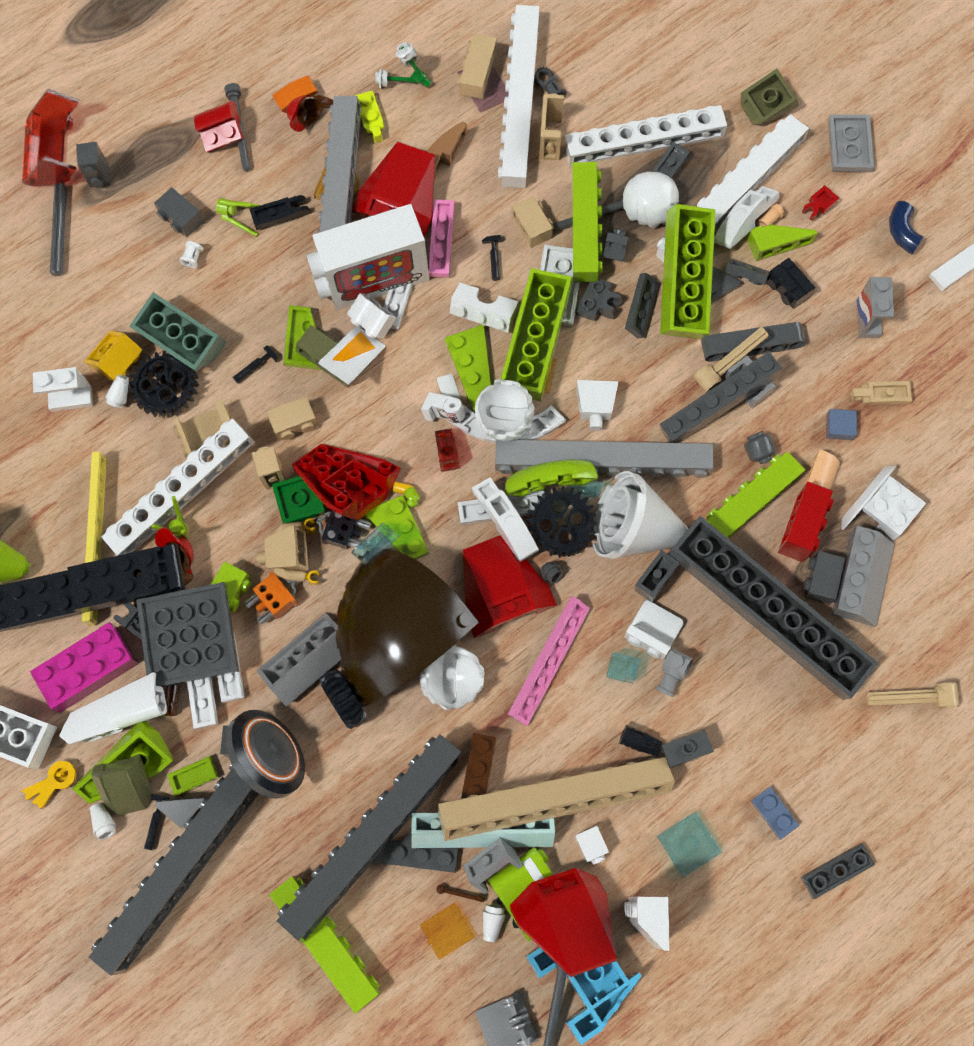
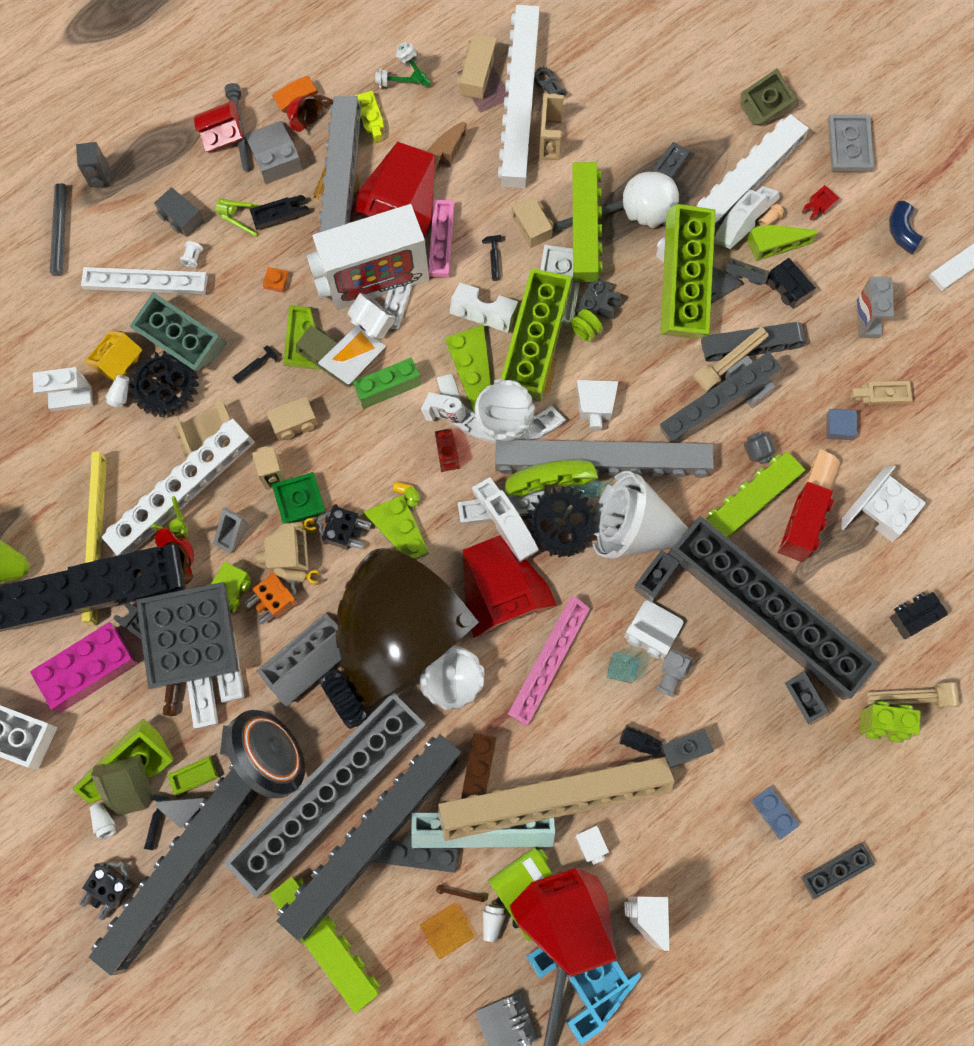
(45, 140): clear red windscreen -> none
(60, 776): yellow piece -> none
(114, 883): none -> black piece
(117, 710): white panel -> none
(144, 280): none -> white plate
(230, 530): none -> light grey slope
(274, 152): none -> light grey slope
(275, 279): none -> orange plate
(325, 796): none -> light grey brick
(347, 479): red wedge -> none
(375, 543): clear light blue tile -> none
(387, 383): none -> bright green brick
(489, 862): light grey panel -> none
(551, 572): dark grey plate -> none
(586, 325): none -> lime wheel
(616, 244): dark grey brick -> none
(641, 305): dark grey plate -> none
(656, 139): white brick -> none
(689, 844): clear light blue tile -> none
(807, 698): none -> dark grey brick
(824, 577): dark grey brick -> none
(863, 576): light grey slope -> none
(890, 722): none -> lime brick
(918, 615): none -> black brick

